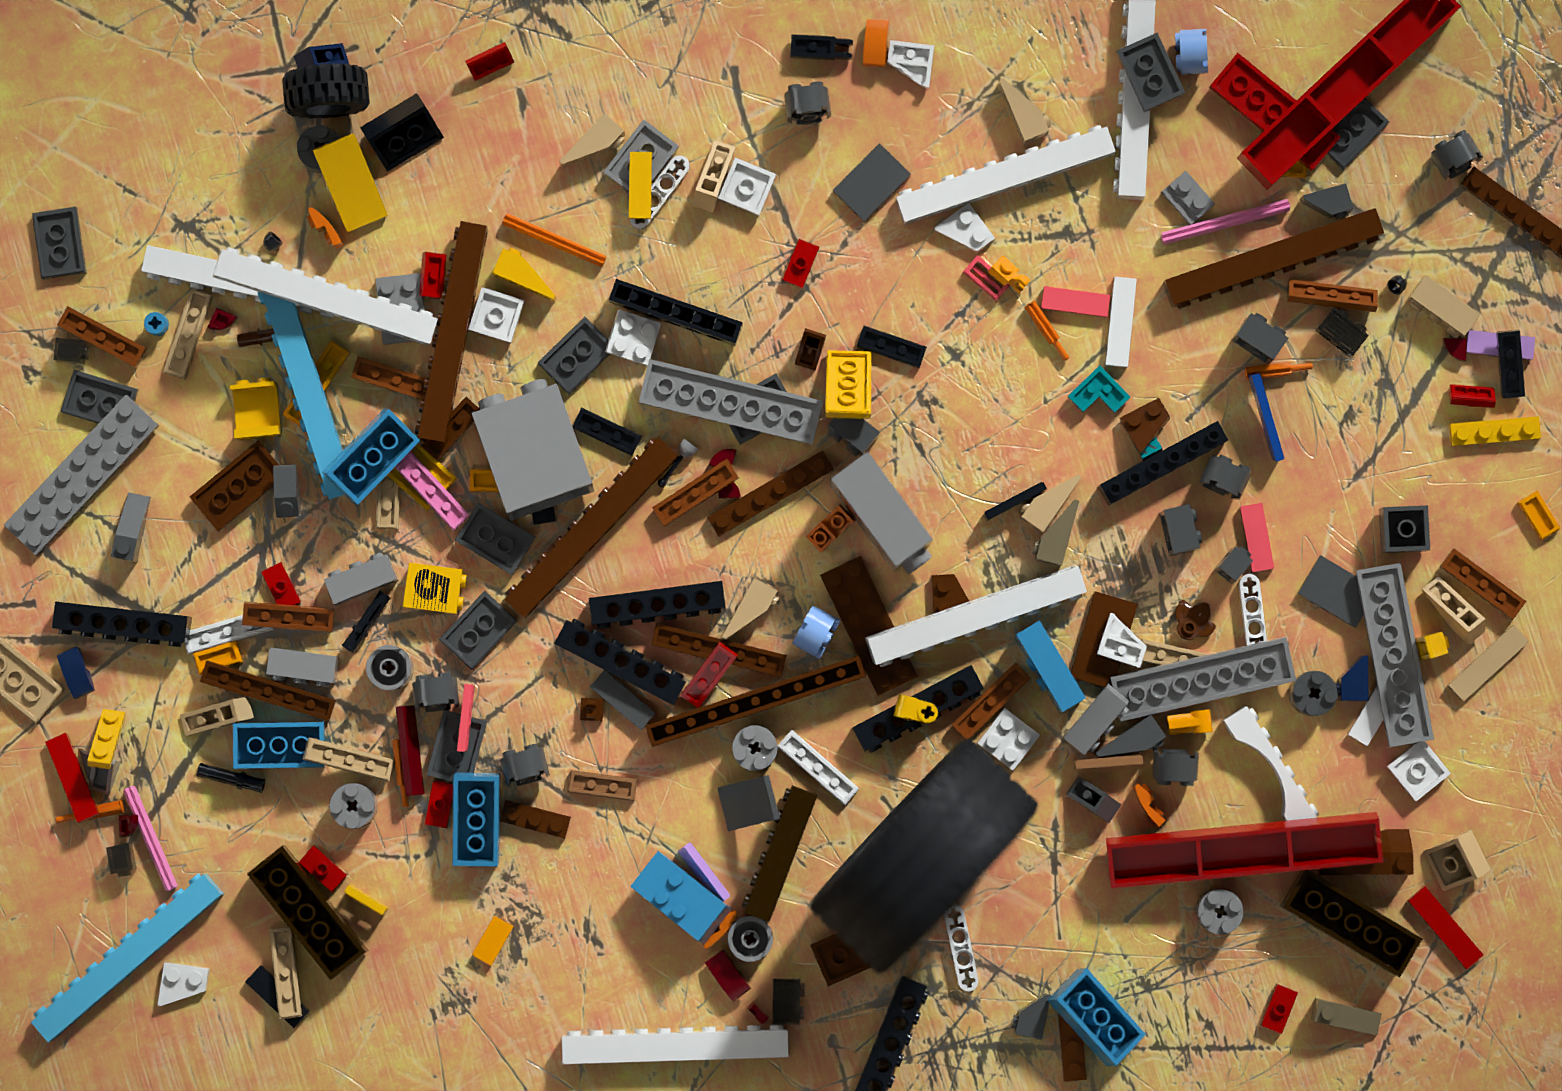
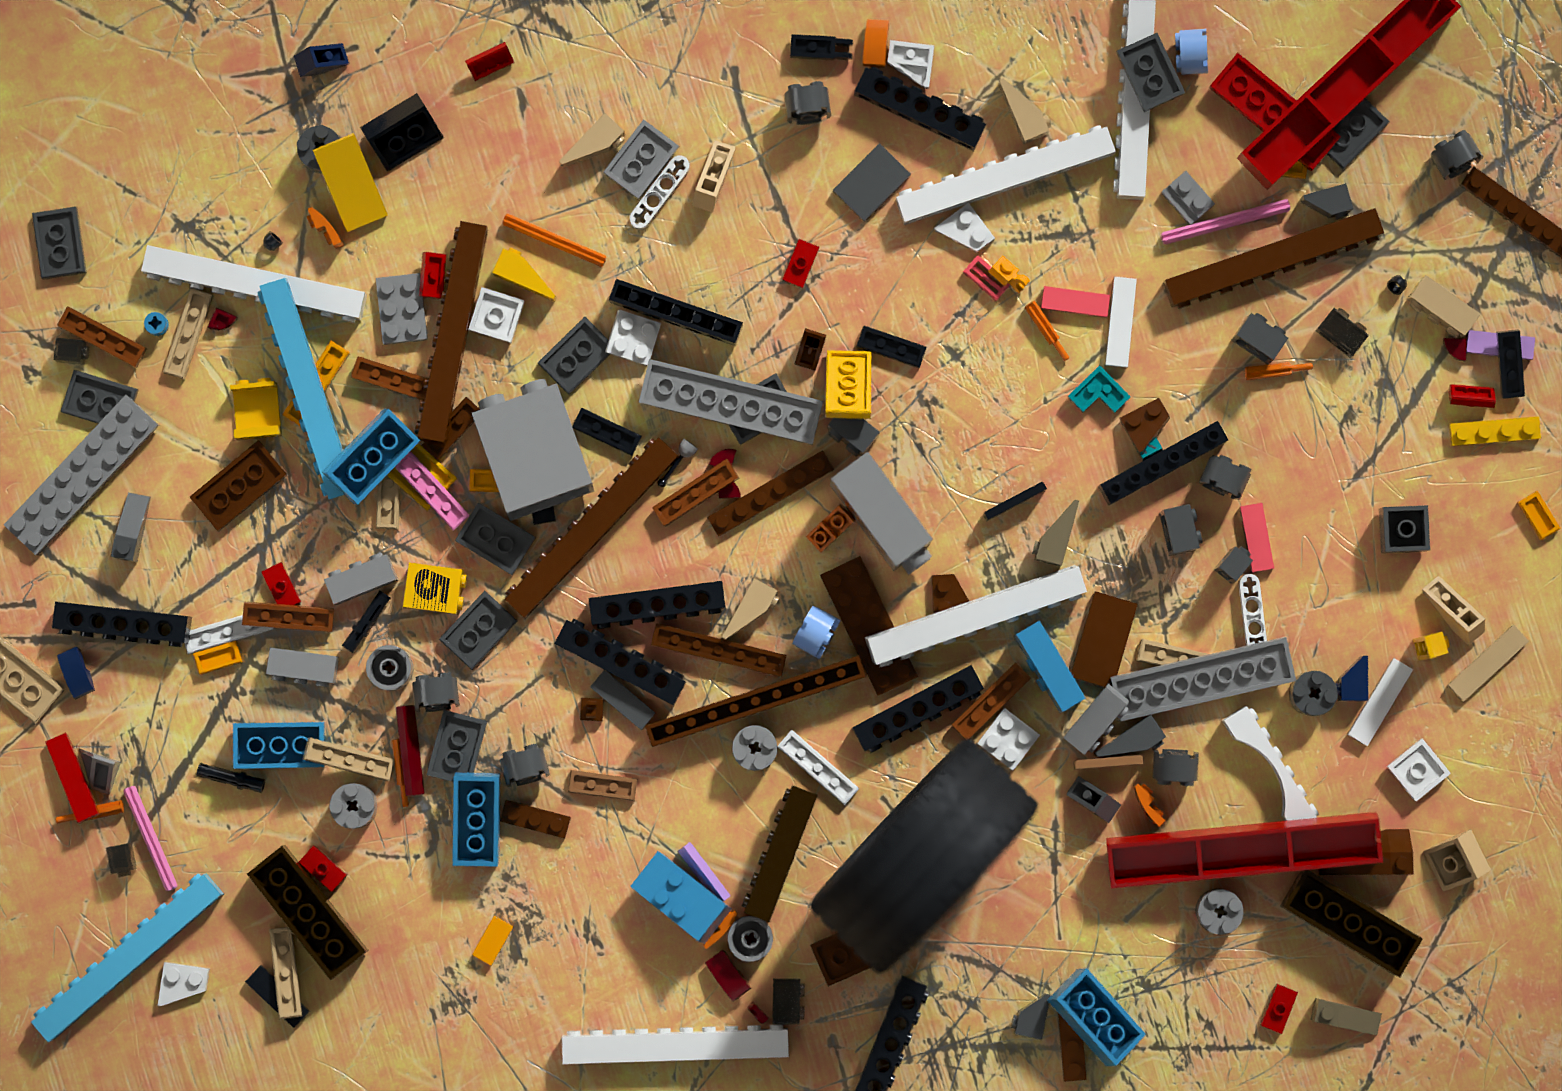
(106, 739): yellow plate -> none
(127, 825): dark red tile -> none
(217, 716): tan slope -> none
(255, 337): reddish brown axle -> none
(267, 690): reddish brown plate -> none
(286, 491): dark grey slope -> none
(325, 91): black tyre -> none
(325, 297): white brick -> none
(366, 900): yellow tile -> none
(439, 804): red plate -> none
(466, 714): coral tile -> none
(640, 185): yellow tile -> none
(708, 674): red plate -> none
(747, 186): white plate -> none
(748, 803): dark grey tile -> none
(906, 110): none -> black brick
(911, 708): yellow piece -> none
(957, 948): white beam -> none
(1045, 506): tan slope -> none
(1121, 644): white wing -> none
(1193, 722): light orange piece -> none
(1196, 617): reddish brown plate -> none
(1266, 417): blue tile -> none
(1332, 295): dark orange plate -> none
(1333, 591): dark grey tile -> none
(1394, 655): light grey plate -> none
(1445, 927): red tile -> none
(1483, 583): dark orange plate -> none

